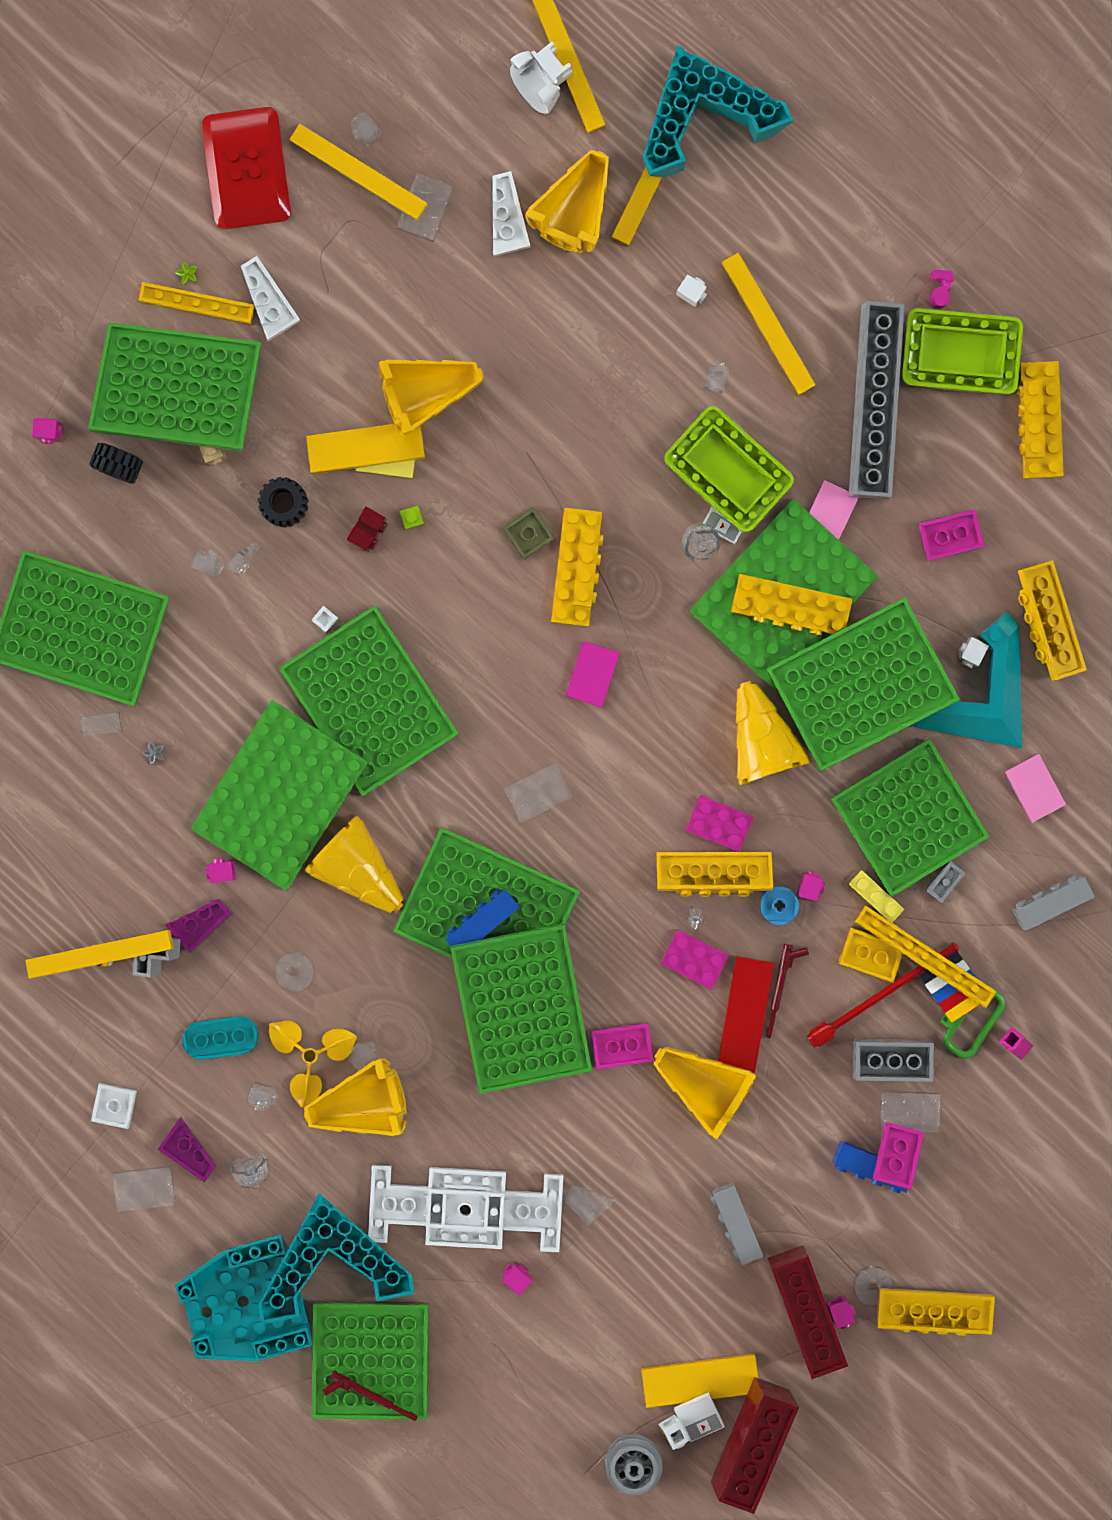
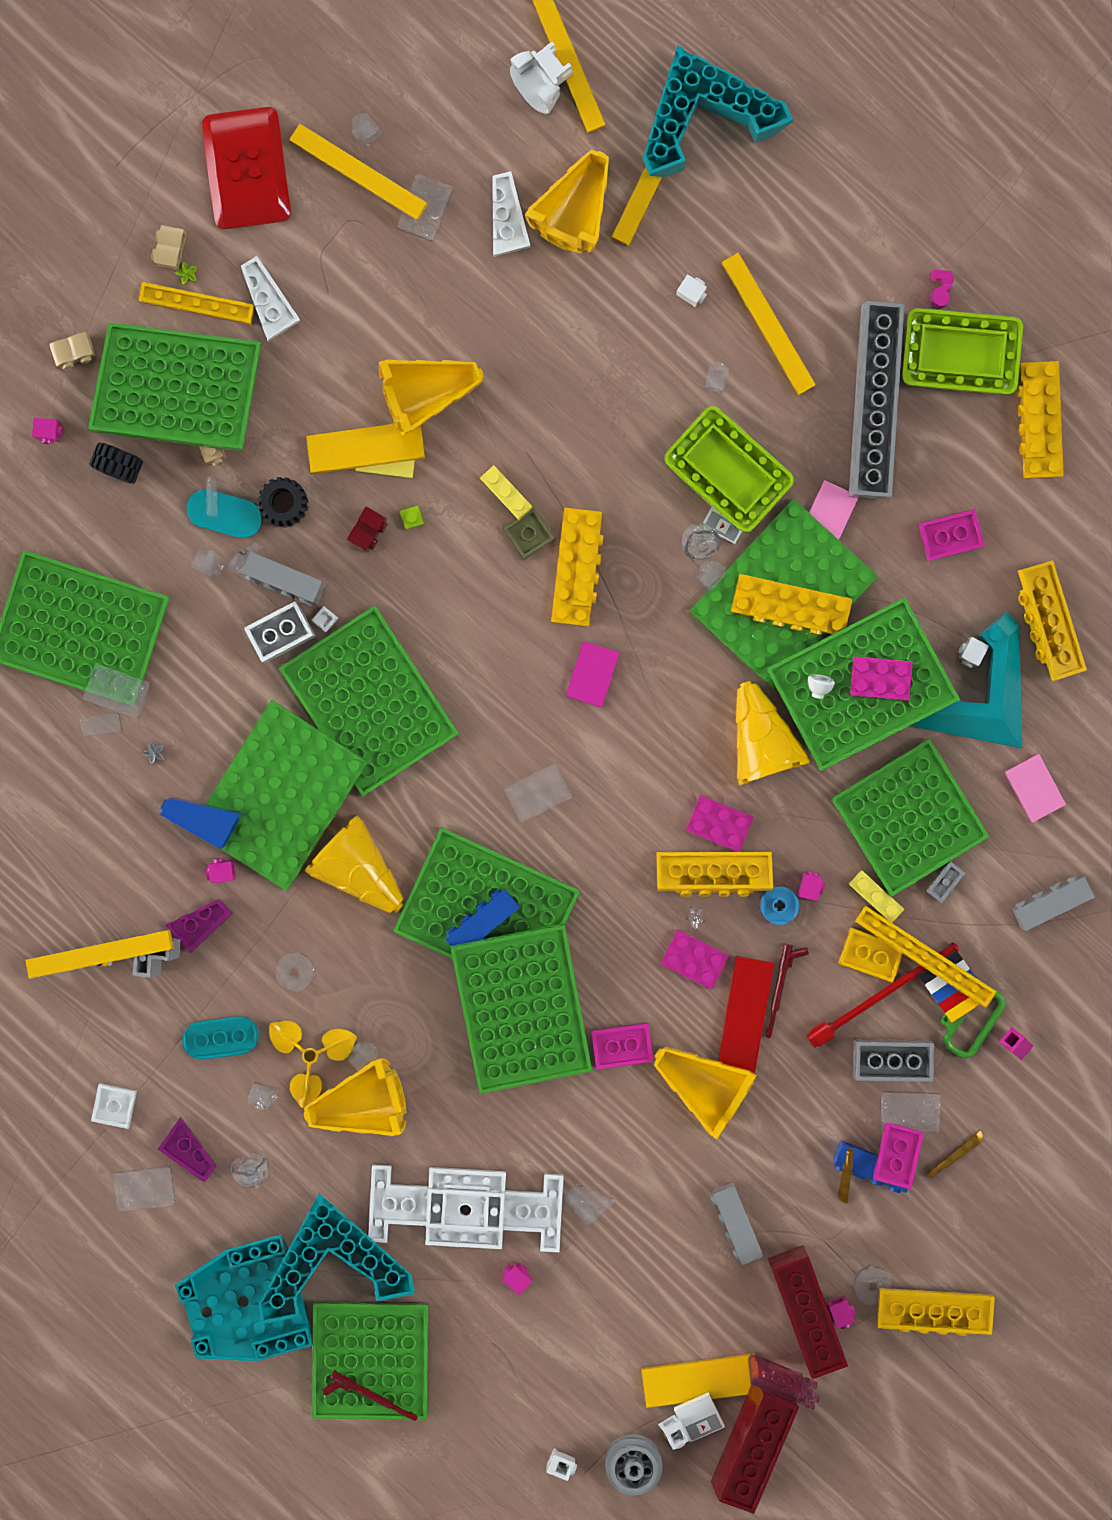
(72, 350): none -> tan brick
(117, 691): none -> clear plate
(169, 247): none -> tan brick
(202, 820): none -> blue slope
(212, 497): none -> clear tile
(234, 515): none -> teal tile
(279, 632): none -> white brick
(281, 577): none -> light grey brick
(506, 492): none -> light yellow plate
(558, 1470): none -> white brick
(710, 574): none -> clear brick
(782, 1381): none -> clear pink tile
(820, 685): none -> white brick
(844, 1187): none -> pearl gold piece
(881, 678): none -> dark pink plate
(966, 1147): none -> pearl gold piece

